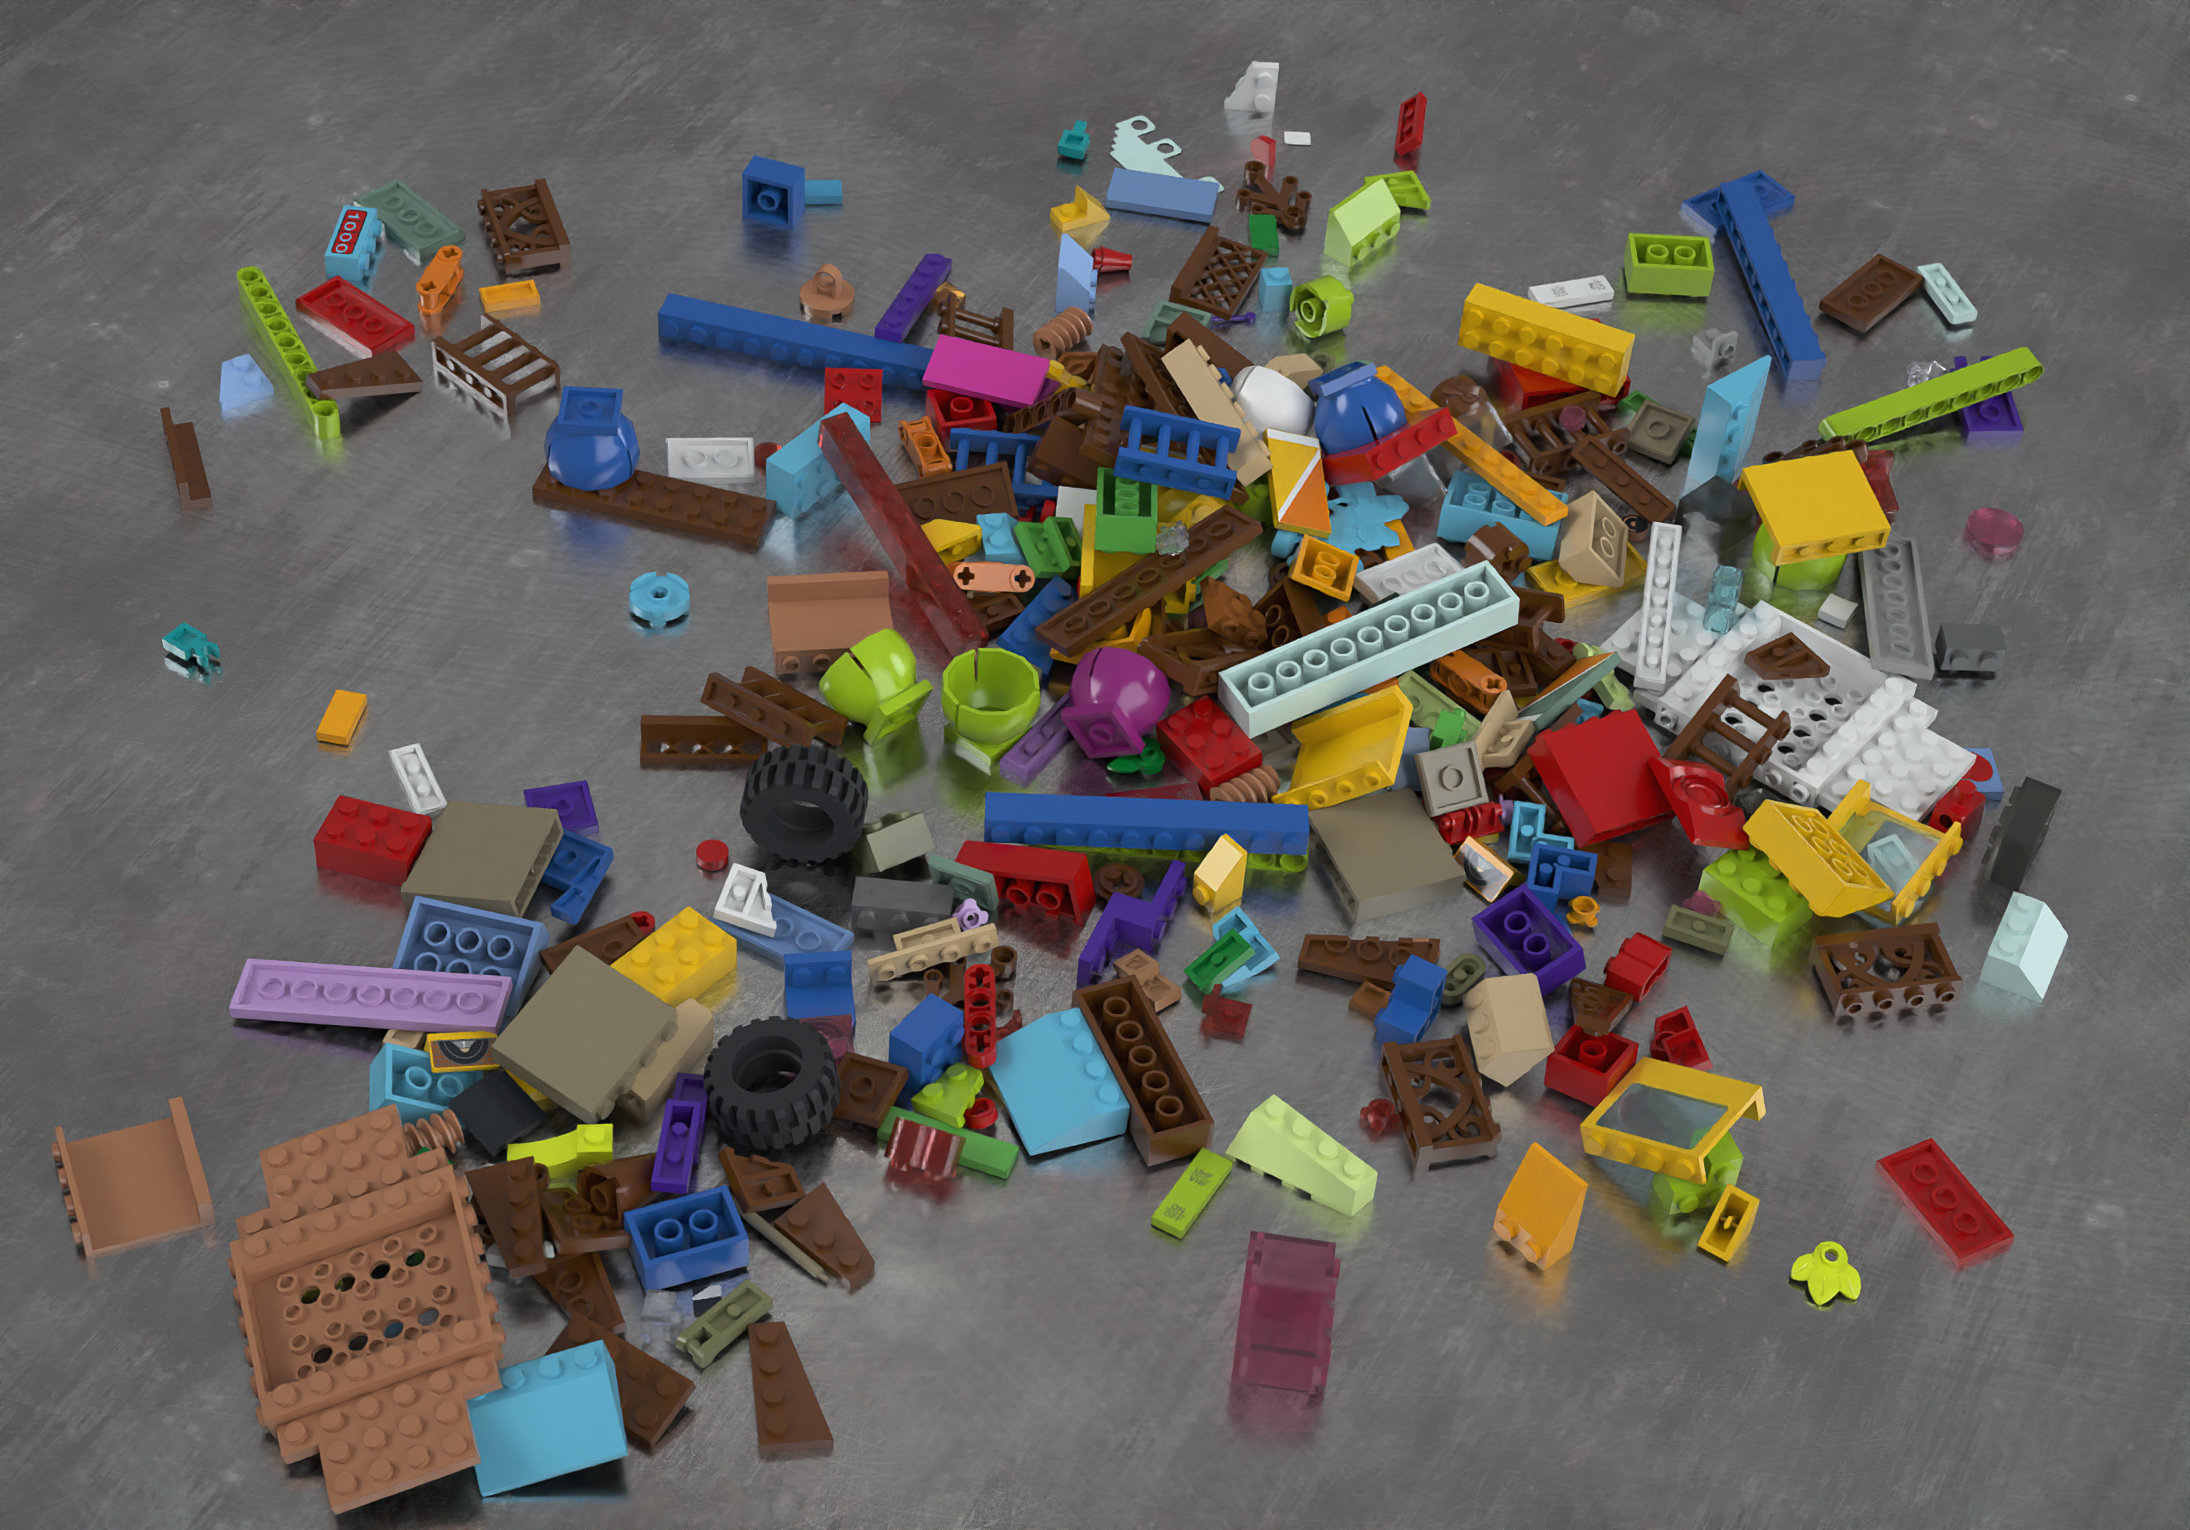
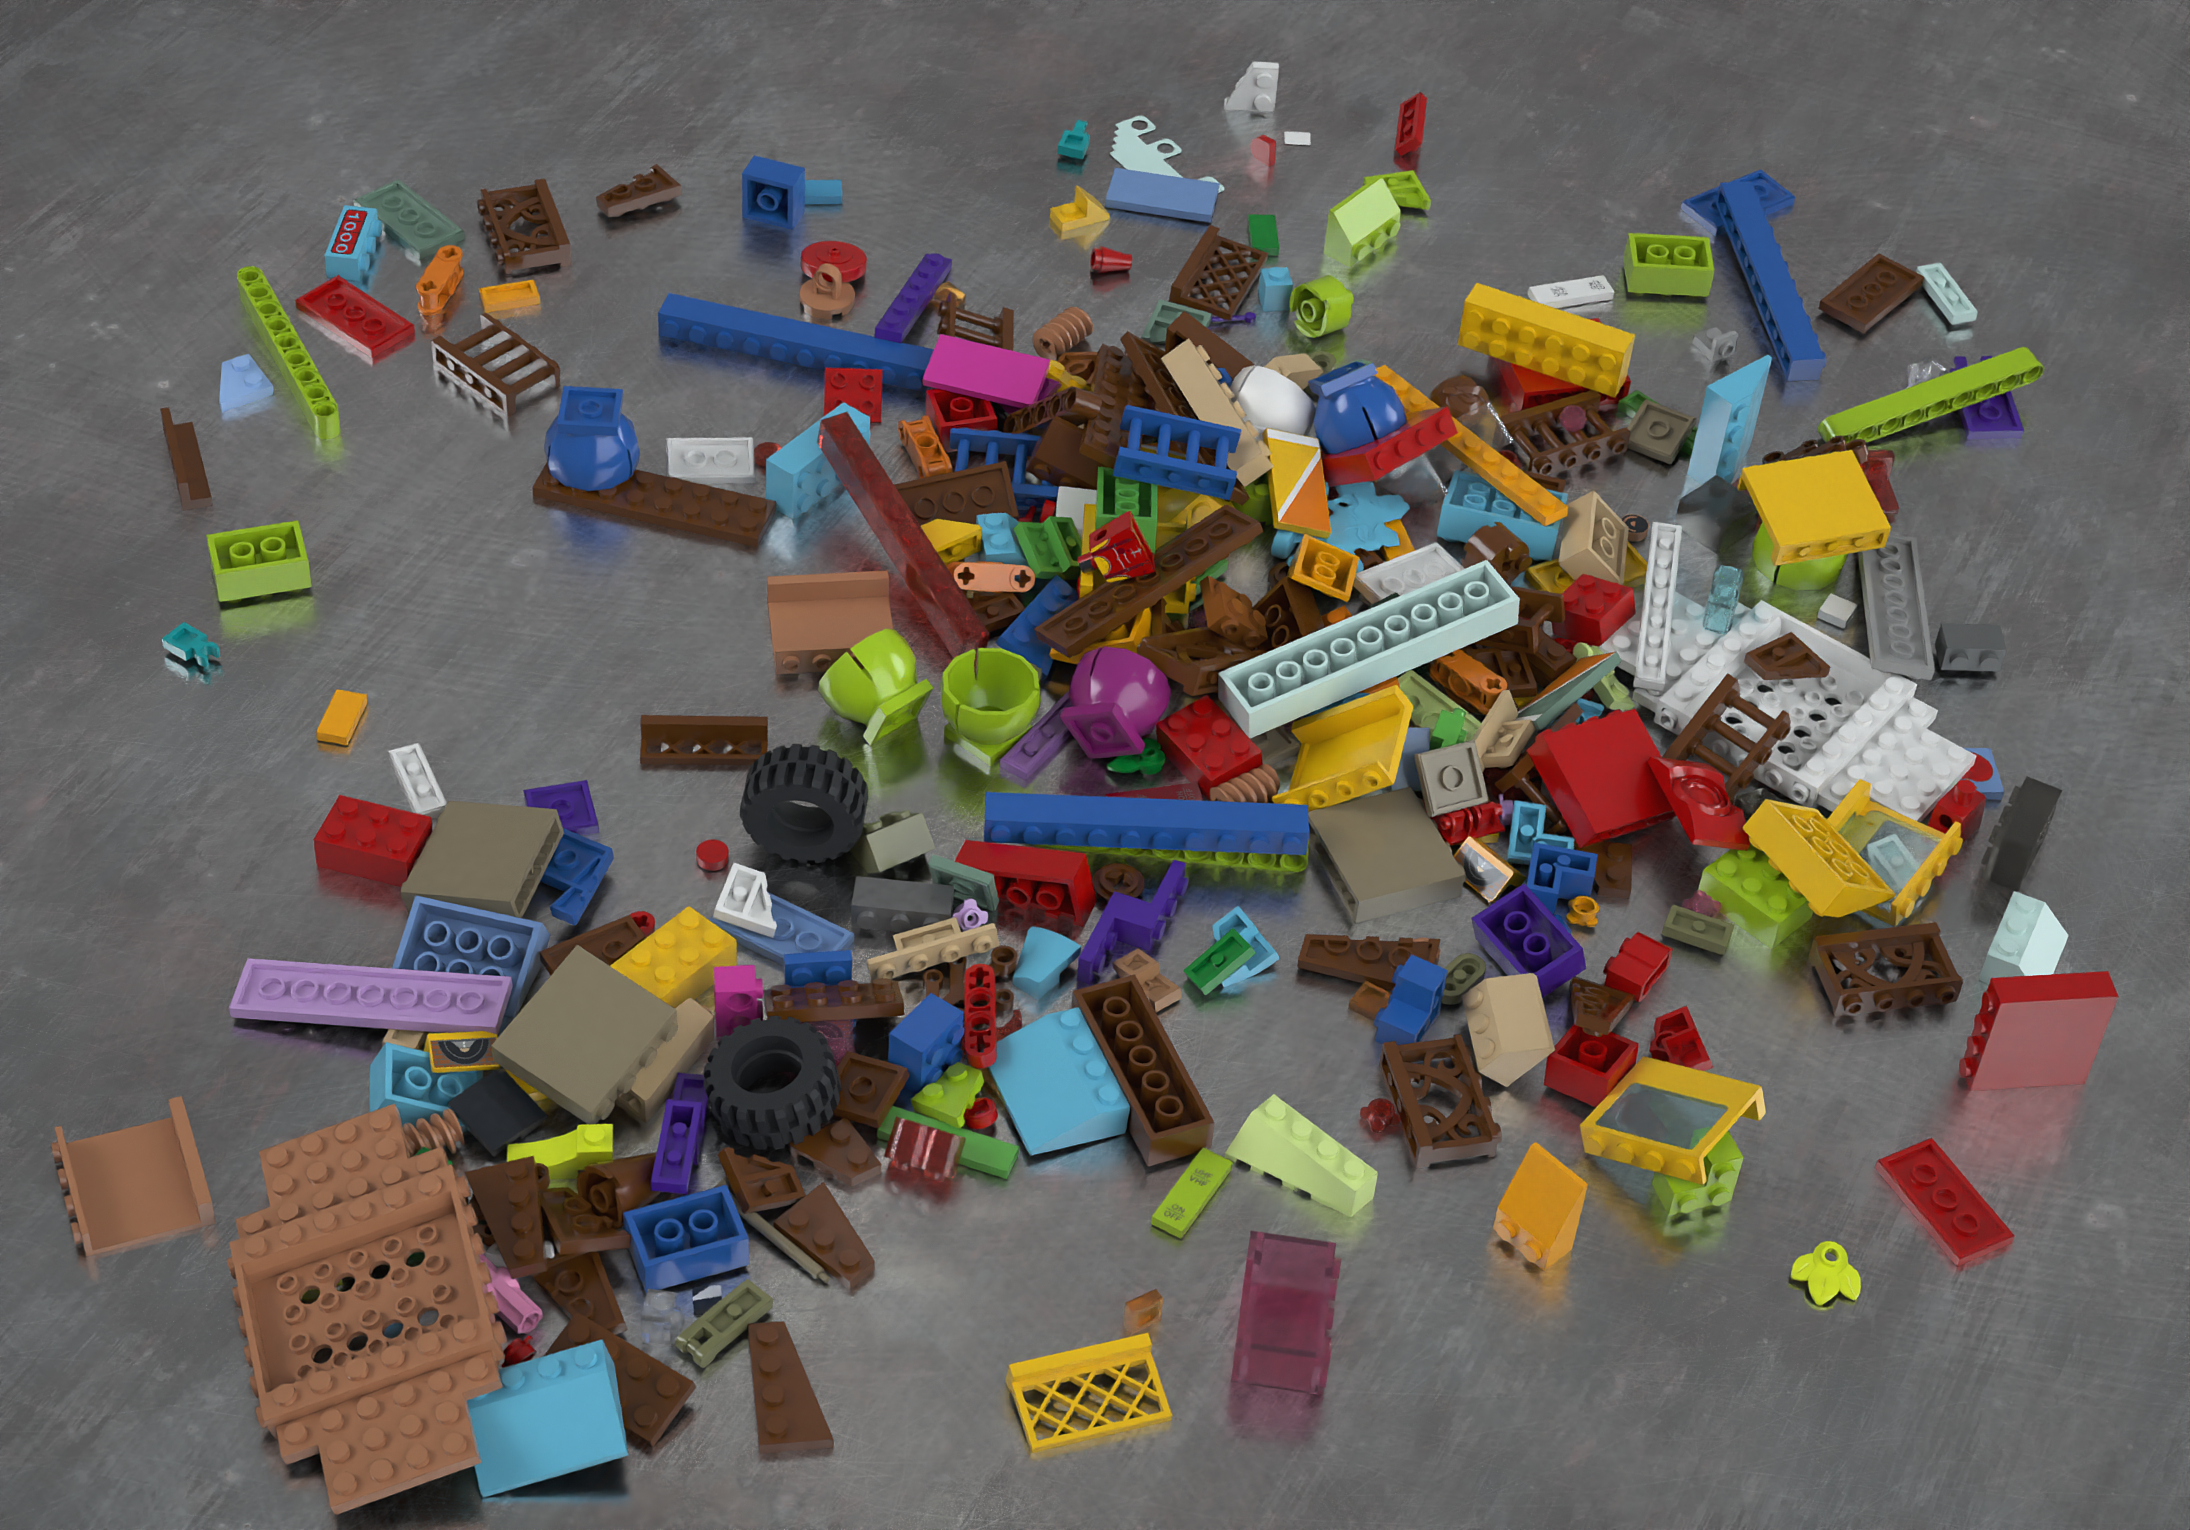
(258, 561): none -> lime brick
(365, 377): reddish brown wing -> none
(513, 1304): none -> bright pink piece
(518, 1352): none -> red plate
(643, 191): none -> reddish brown wing
(659, 610): medium azure plate -> none
(736, 997): none -> dark pink brick
(773, 709): reddish brown fence -> none
(835, 1002): none -> reddish brown plate
(840, 1152): none -> reddish brown wing
(845, 256): none -> red wheel
(1042, 961): none -> medium azure slope
(1075, 277): light blue slope -> none
(1083, 1363): none -> yellow fence
(1118, 550): none -> red torso
(1143, 1311): none -> clear orange tile
(1172, 539): clear plate -> none
(1220, 875): yellow slope -> none
(1225, 1014): clear red bracket -> none
(1290, 215): reddish brown plant -> none
(1594, 610): none -> red brick
(1623, 481): reddish brown fence -> none
(1729, 1222): yellow slope -> none
(1994, 530): clear pink tile -> none
(2038, 1030): none -> brick

